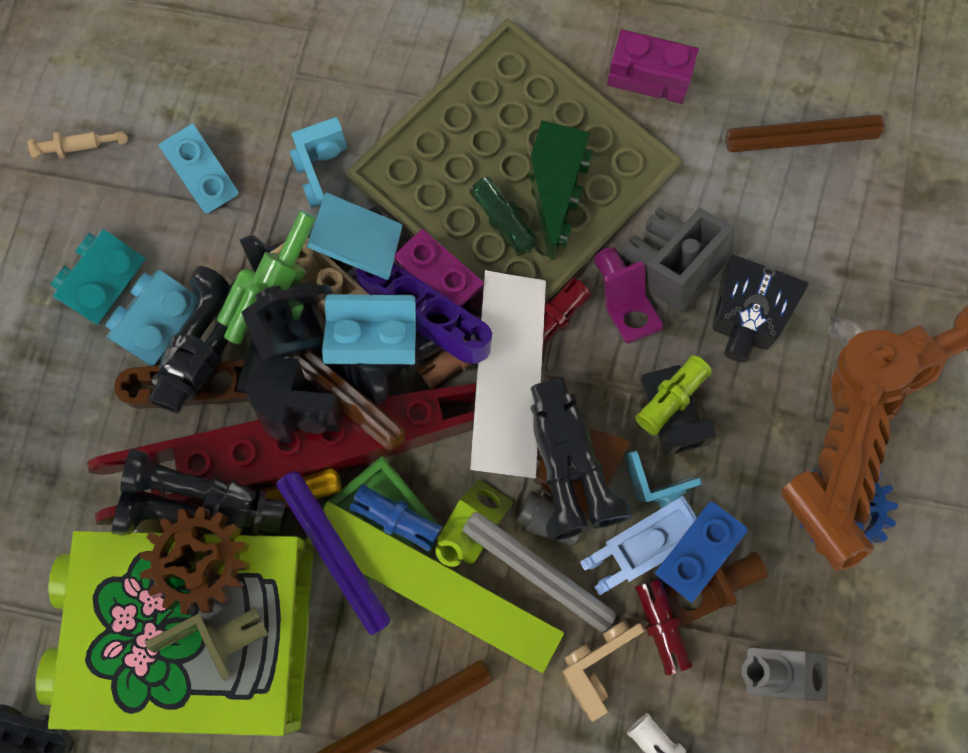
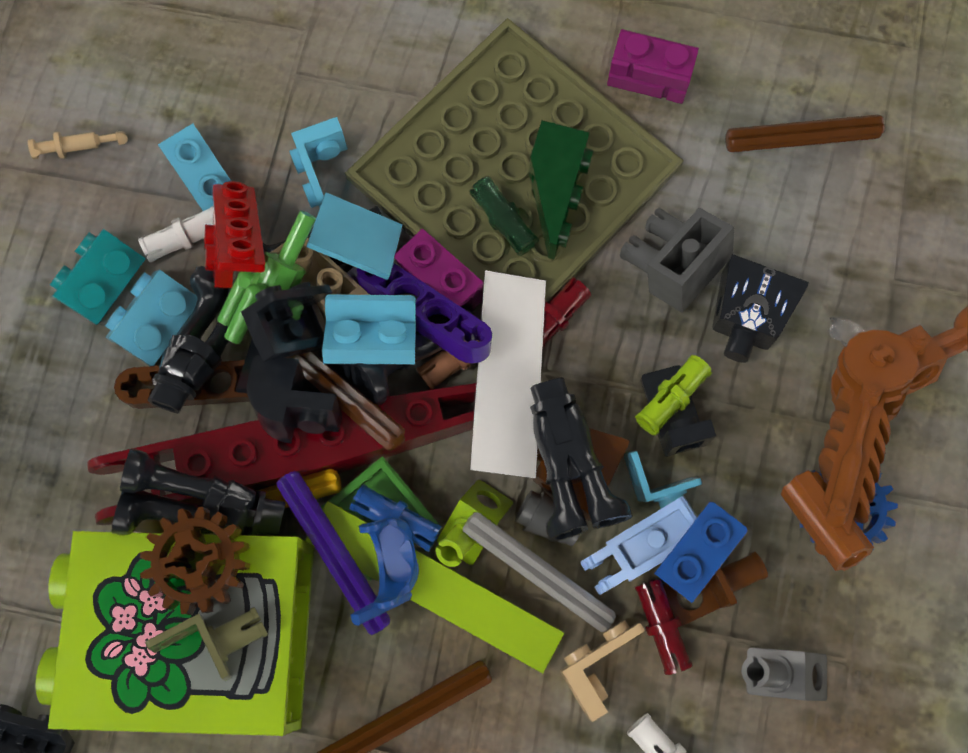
(176, 236): none -> white pin
(235, 236): none -> red bracket
(396, 566): none -> blue helmet
(625, 294): magenta bracket -> none

